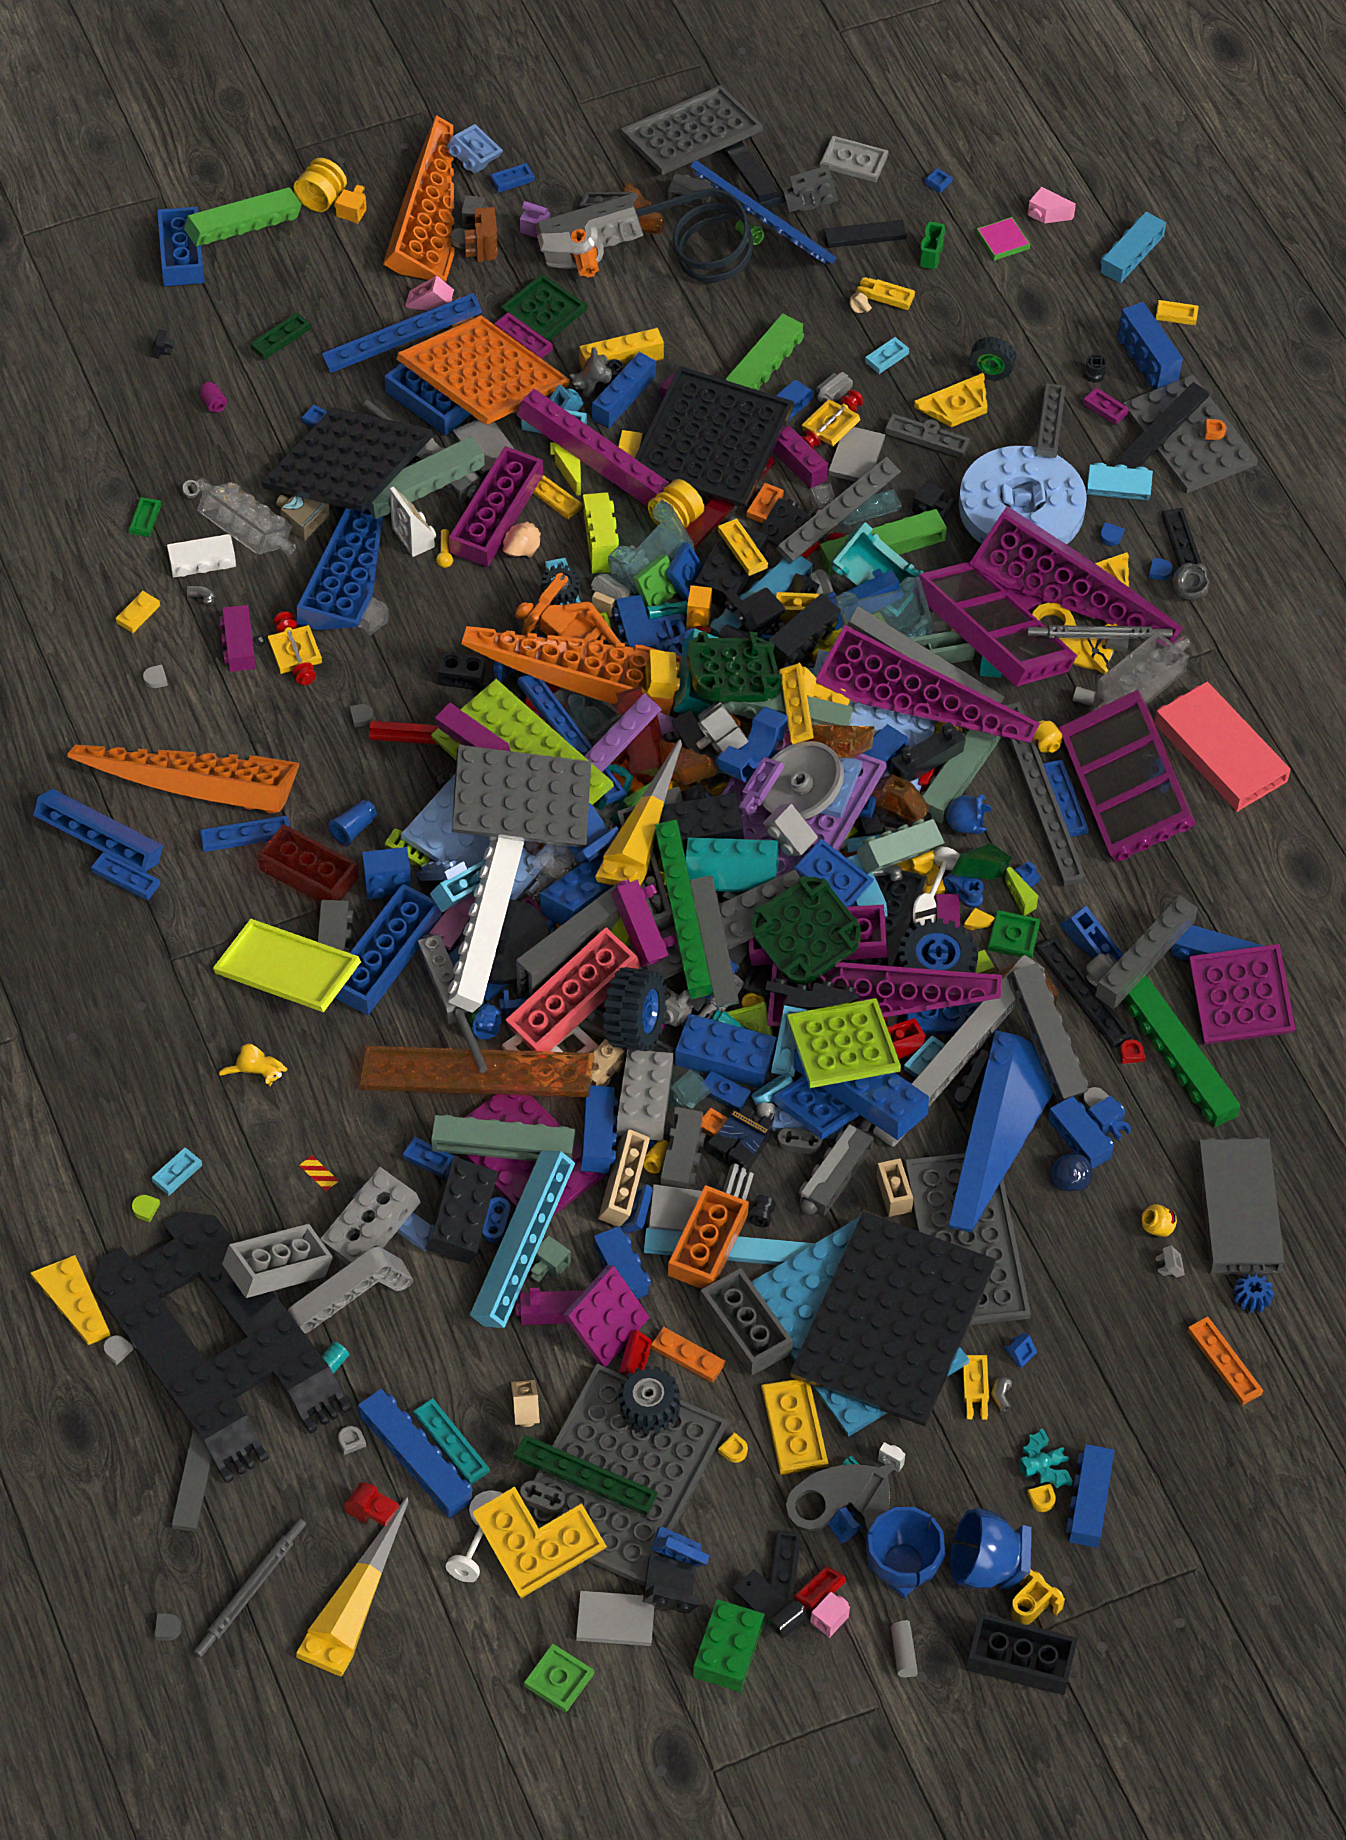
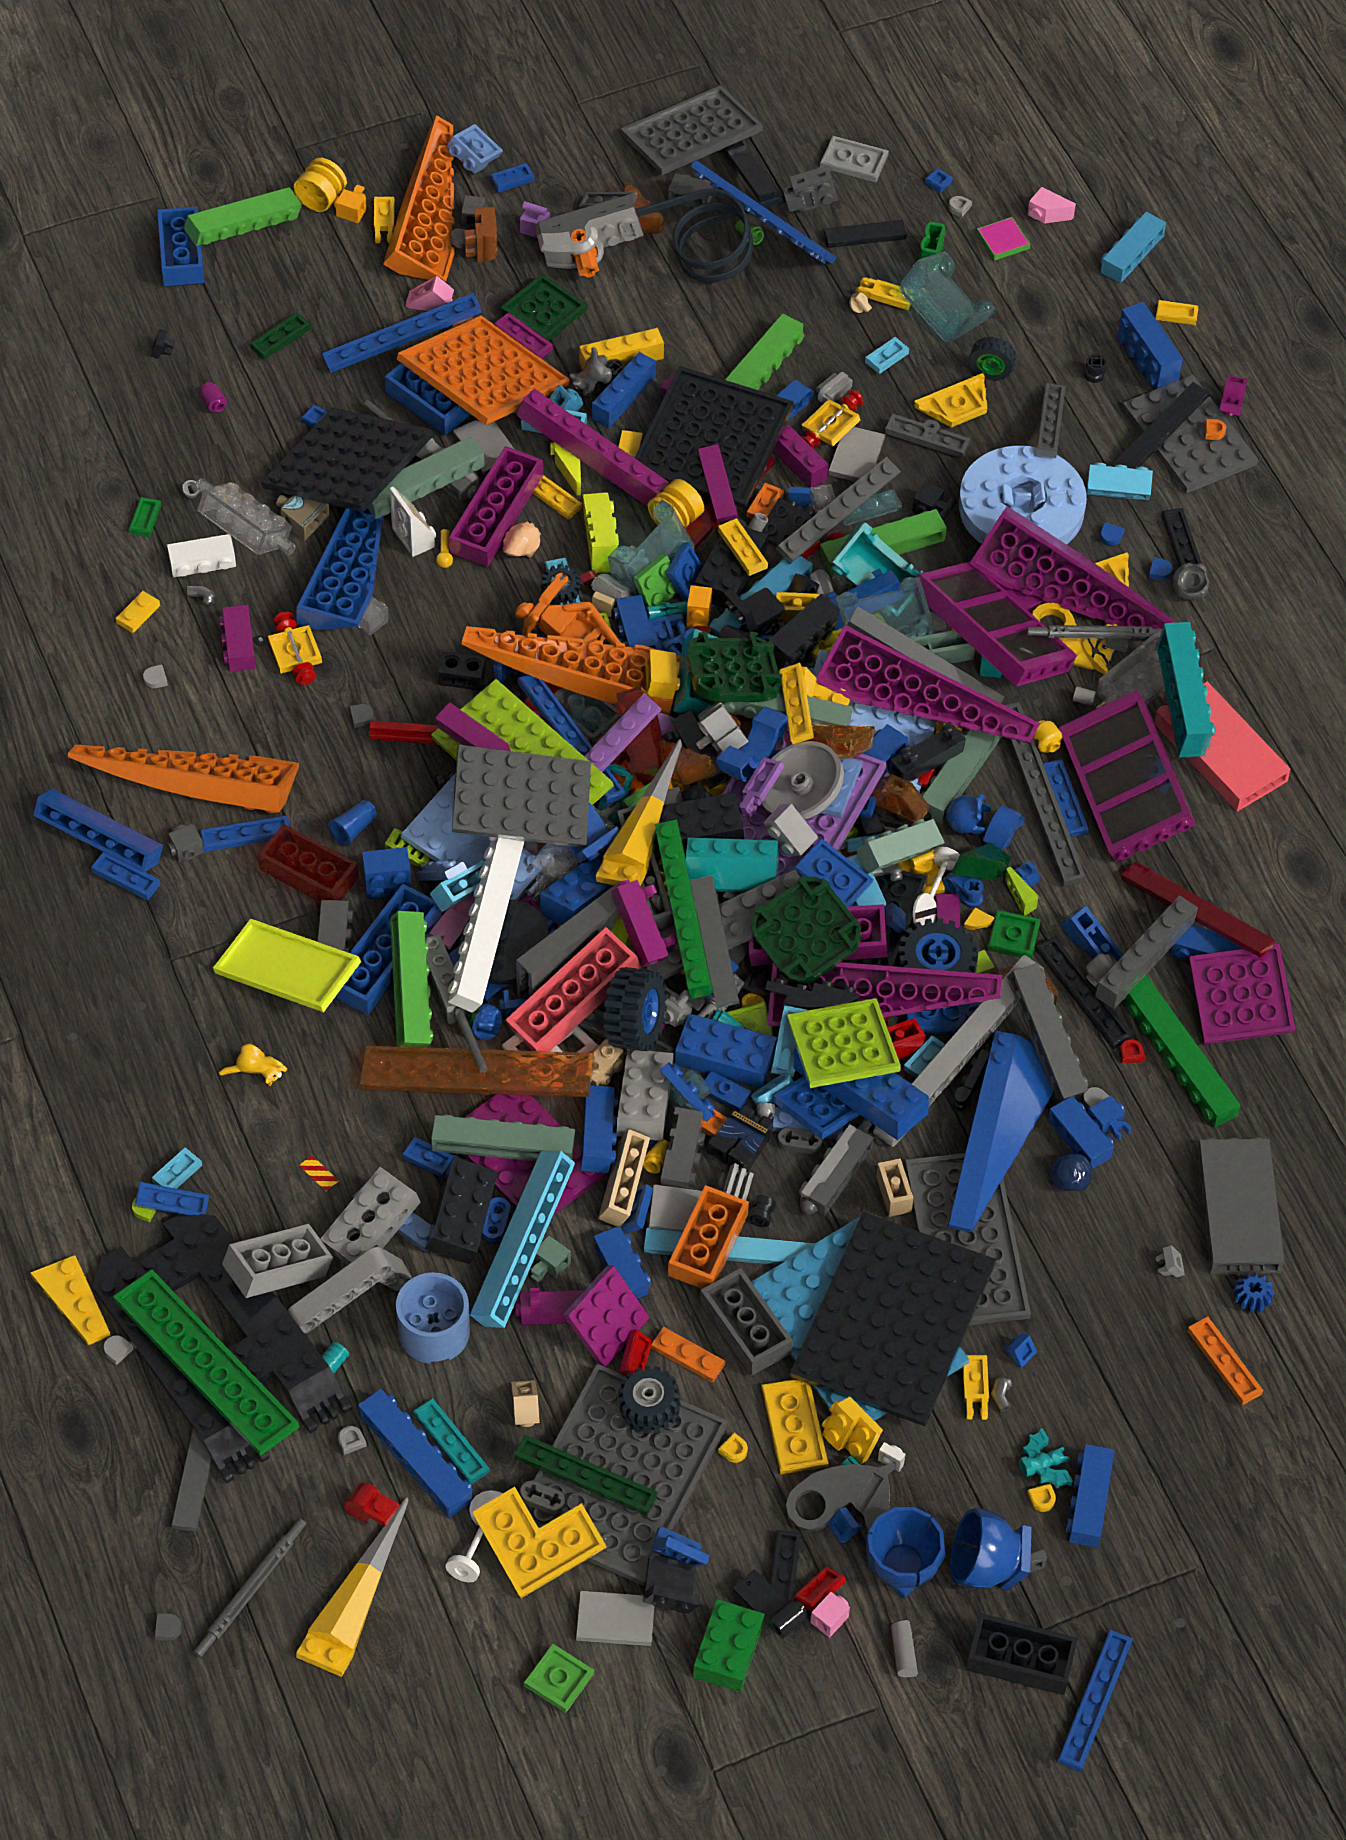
(171, 1199): none -> blue tile
(185, 842): none -> dark grey brick
(206, 1362): none -> green plate
(383, 217): none -> yellow hinge
(410, 979): none -> bright green brick
(433, 1317): none -> medium blue brick
(587, 578): none -> dark red tile
(688, 1090): none -> blue plate
(717, 483): none -> magenta tile
(758, 522): none -> light grey hinge
(800, 495): none -> blue tile
(851, 1429): none -> yellow plate
(895, 918): none -> dark blue tile
(941, 300): none -> clear light blue windscreen
(959, 205): none -> light grey tile
(1003, 827): none -> blue brick
(1036, 1597): yellow pin -> none
(1038, 1560): none -> dark grey tile
(1095, 1700): none -> blue tile
(1105, 406): magenta plate -> none
(1159, 1220): yellow head -> none
(1185, 689): none -> teal brick
(1207, 913): none -> dark red tile
(1233, 395): none -> magenta brick

